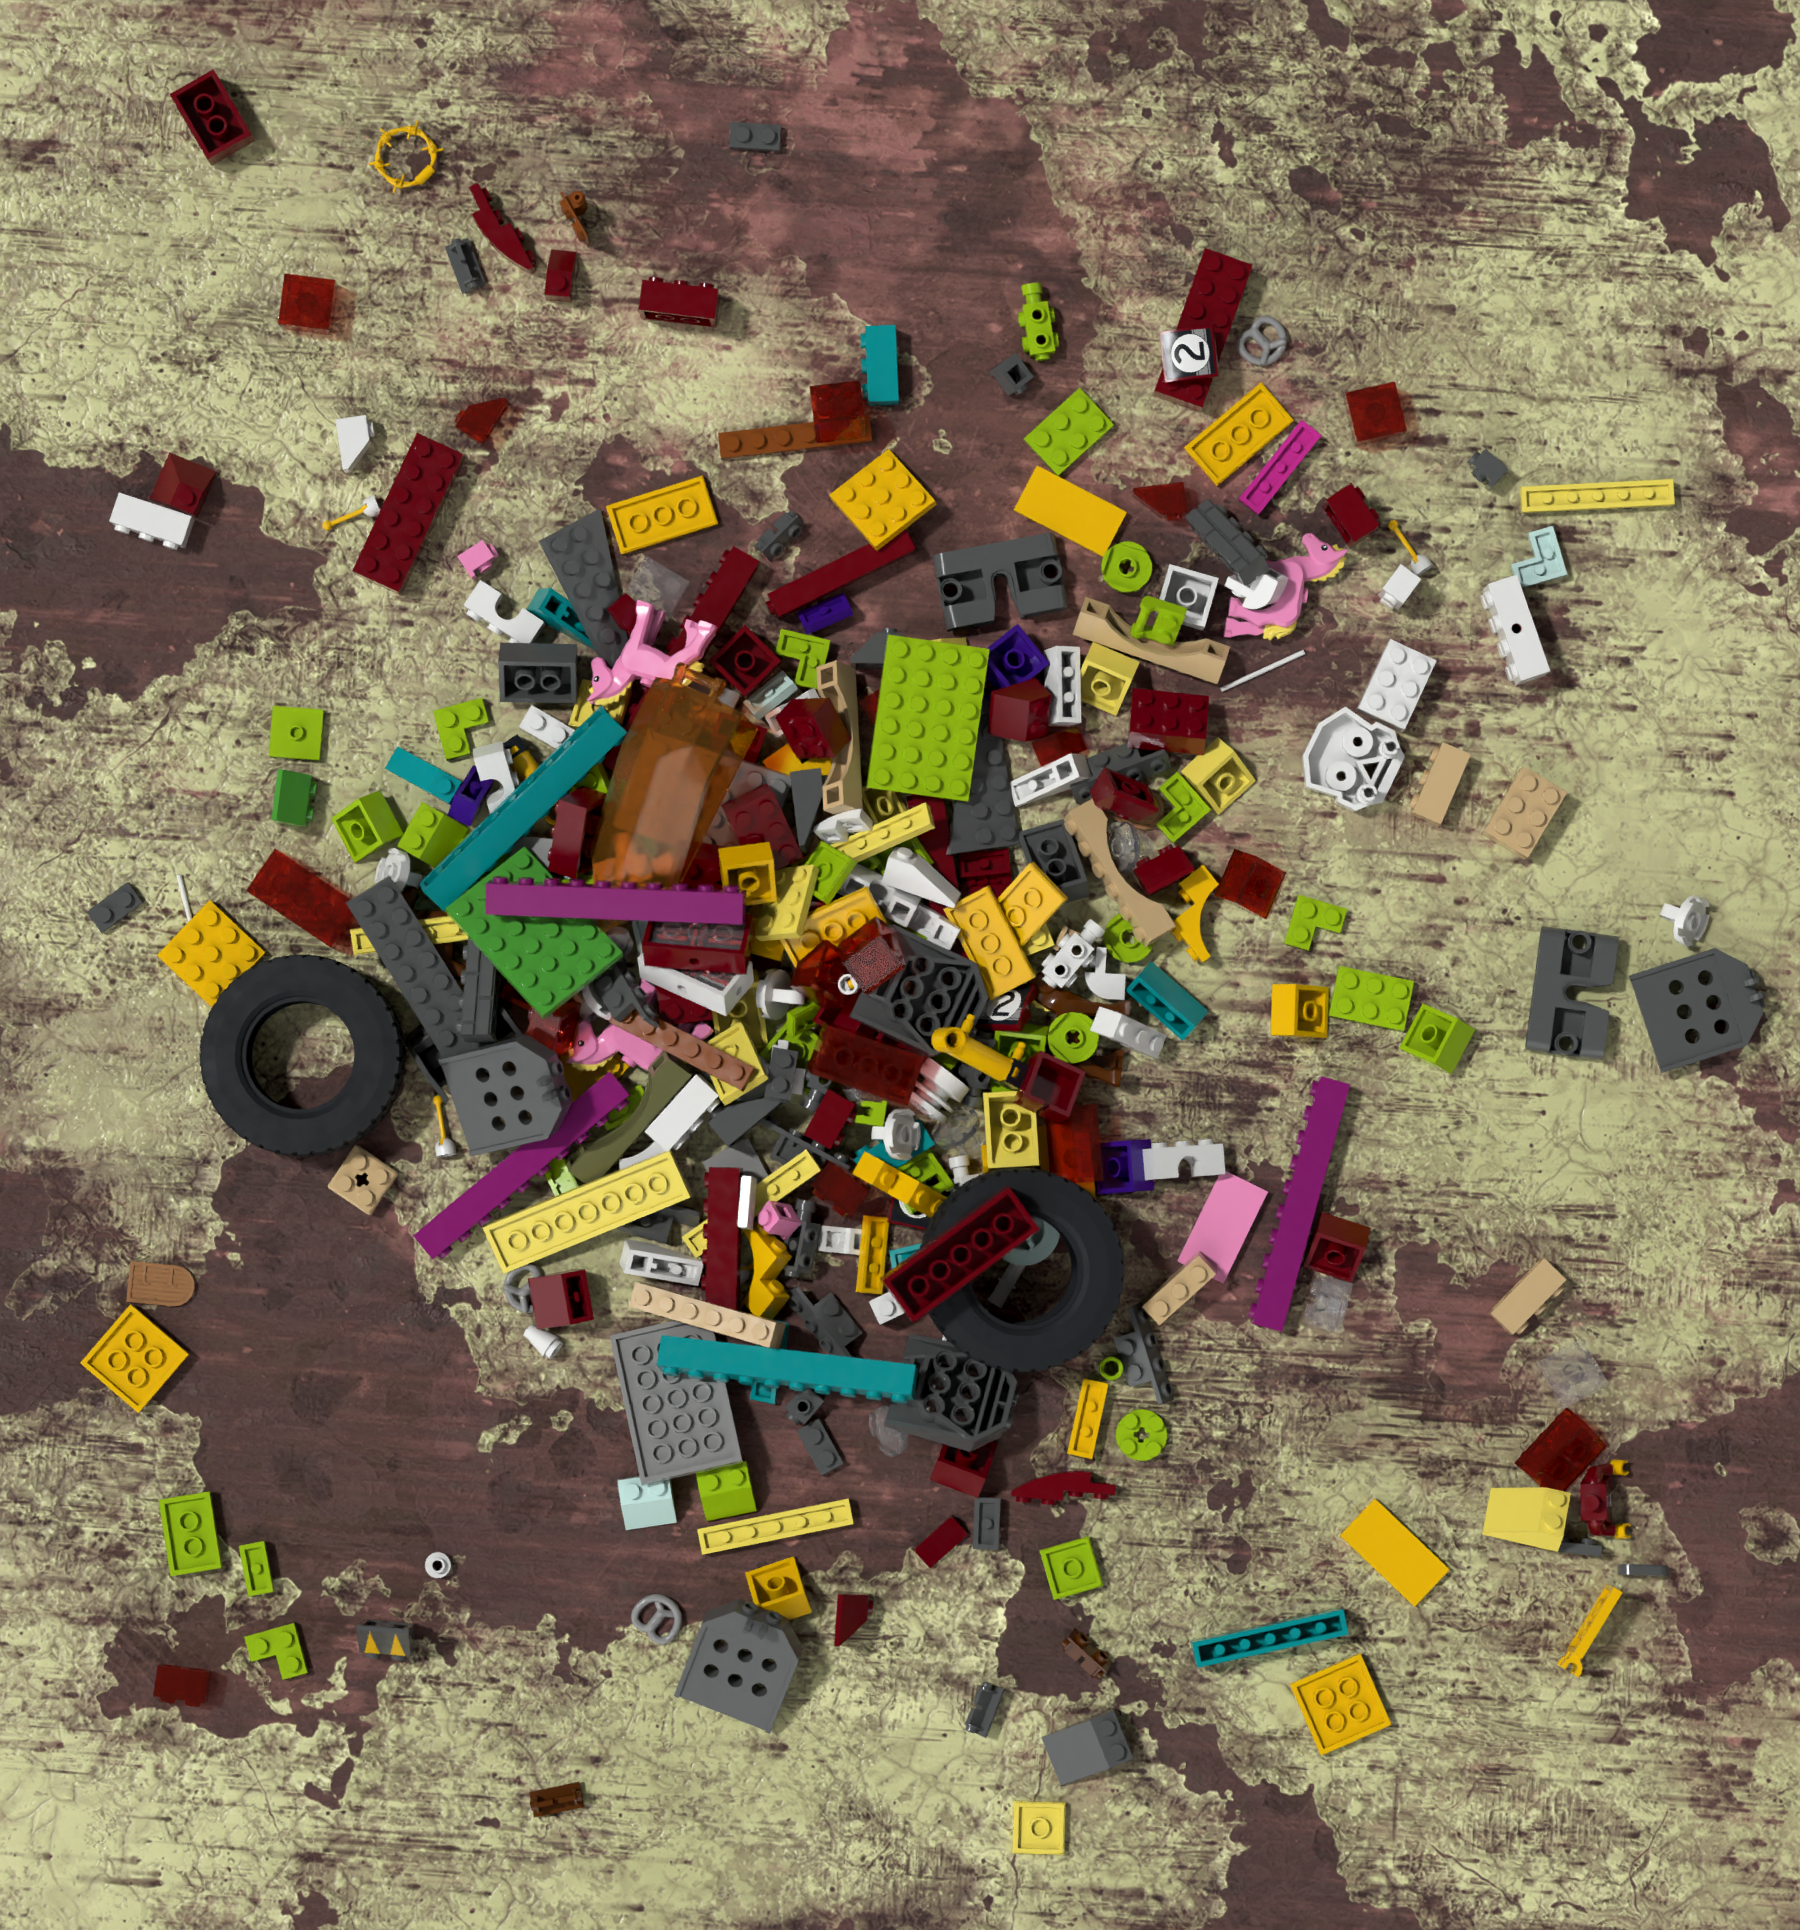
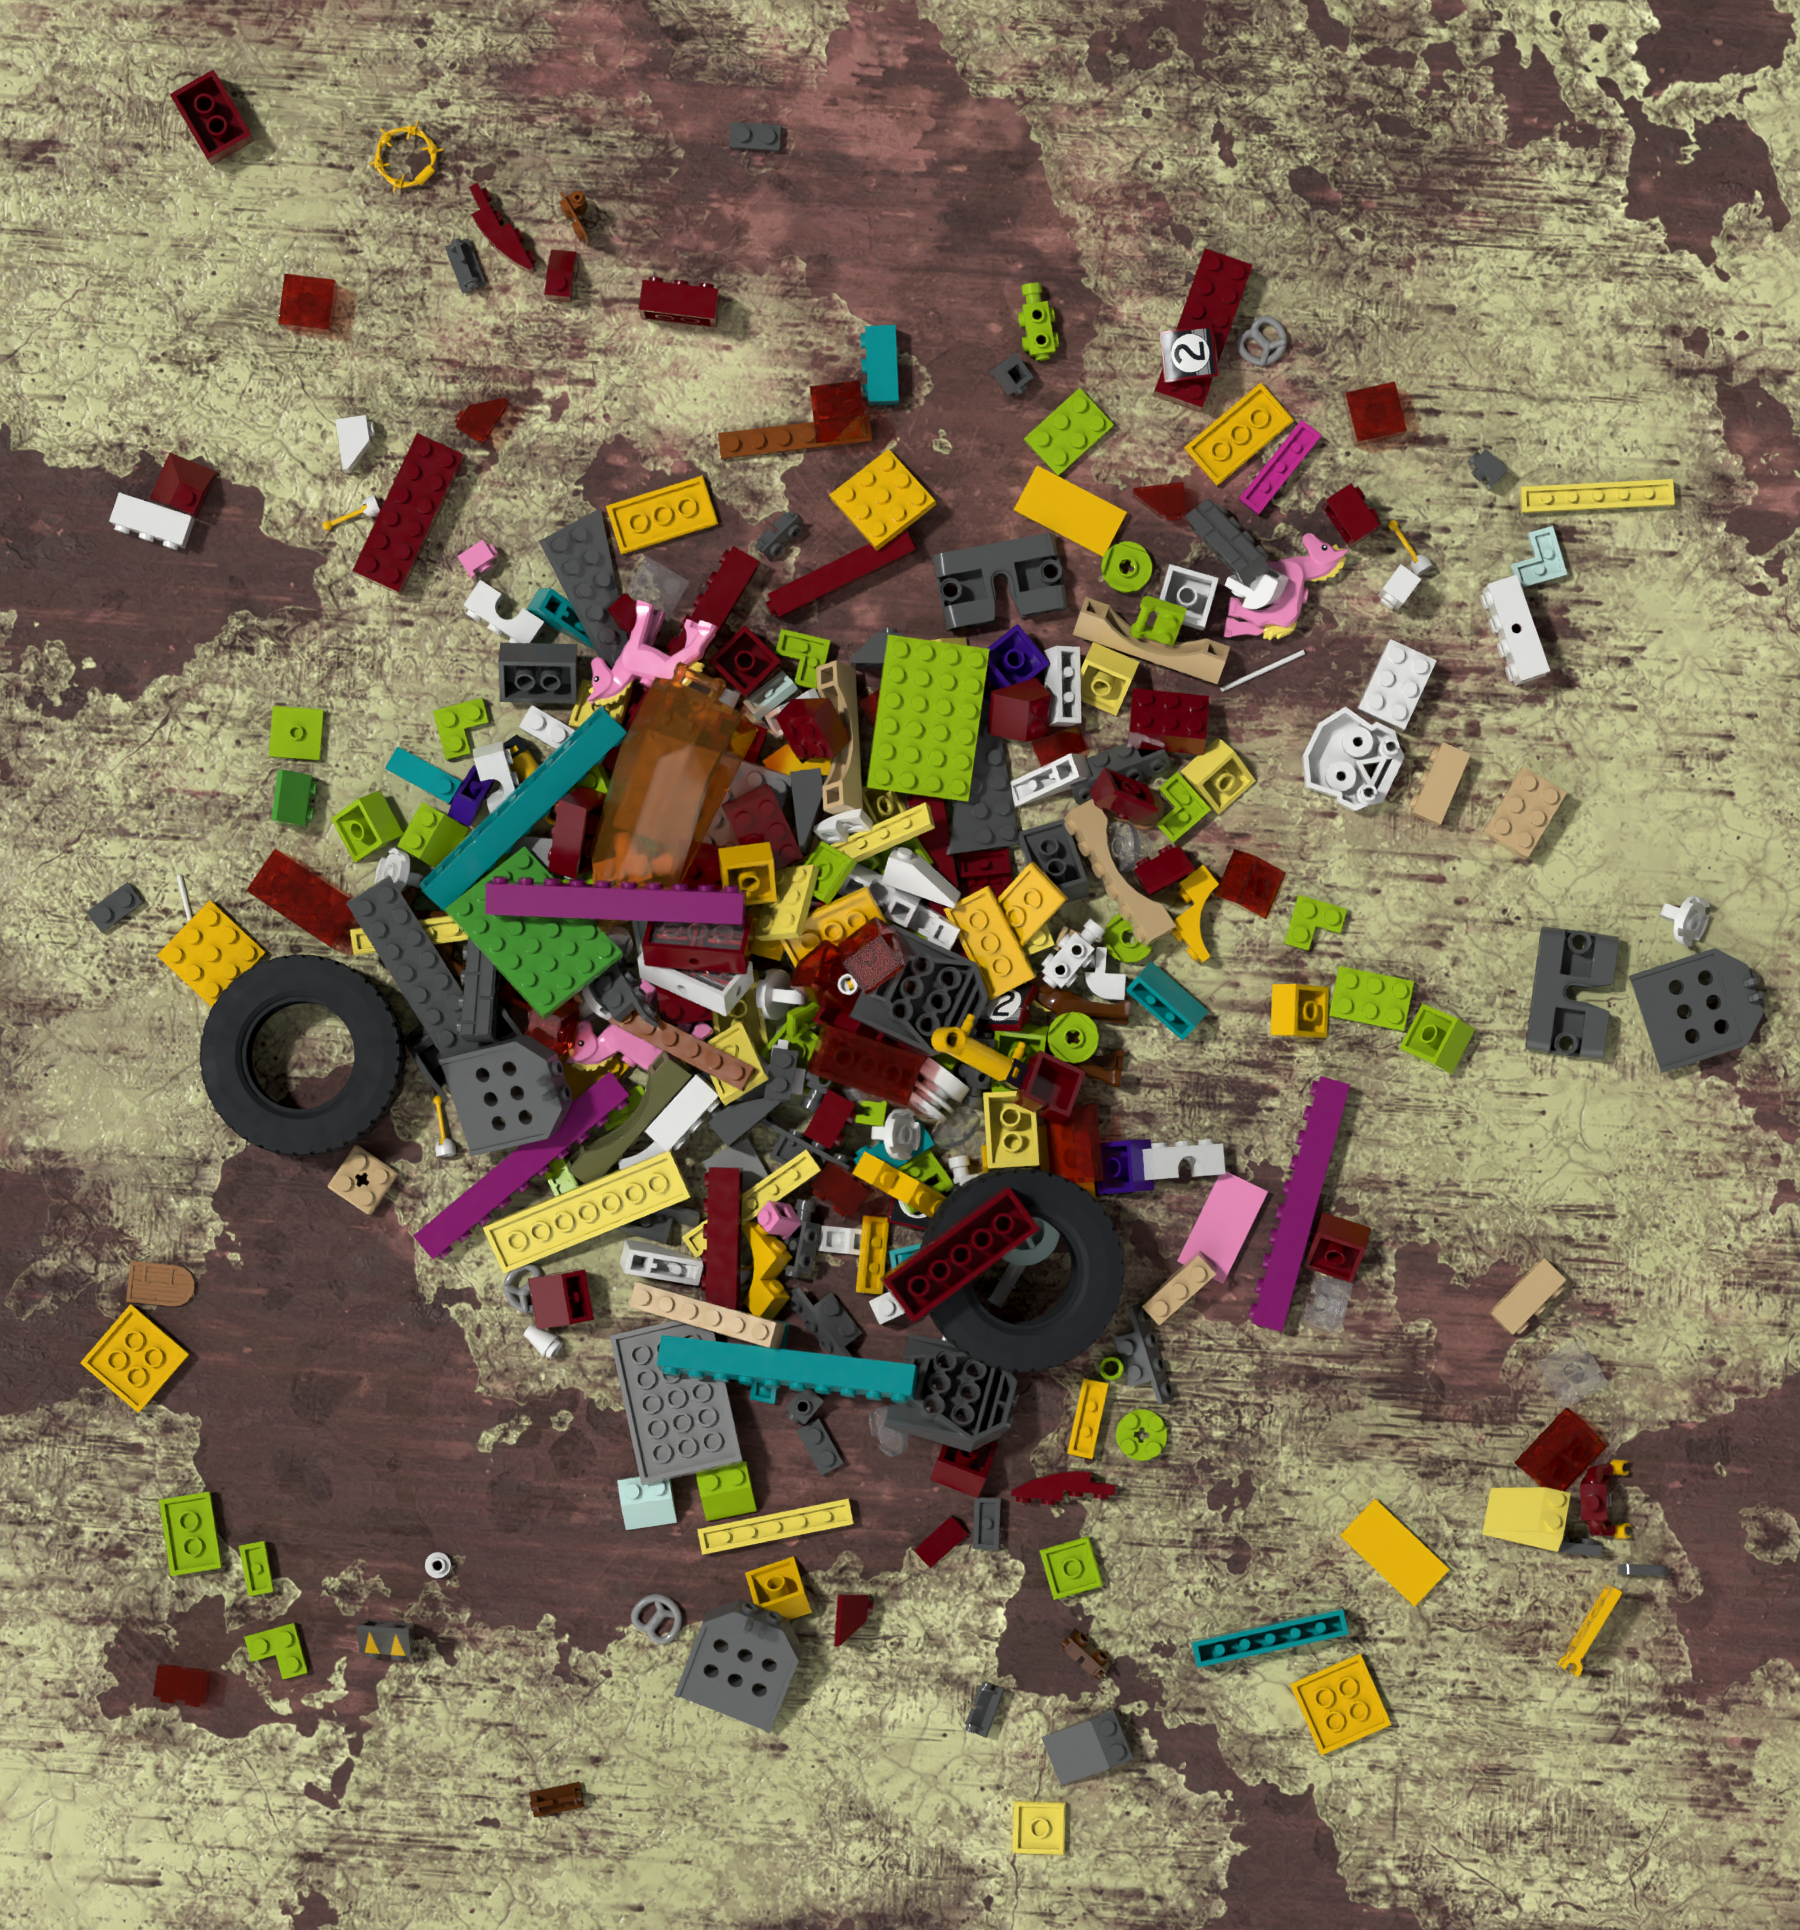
(747, 1202): white tile -> none
(825, 613): dark purple plate -> none
(1128, 1032): white arch -> none

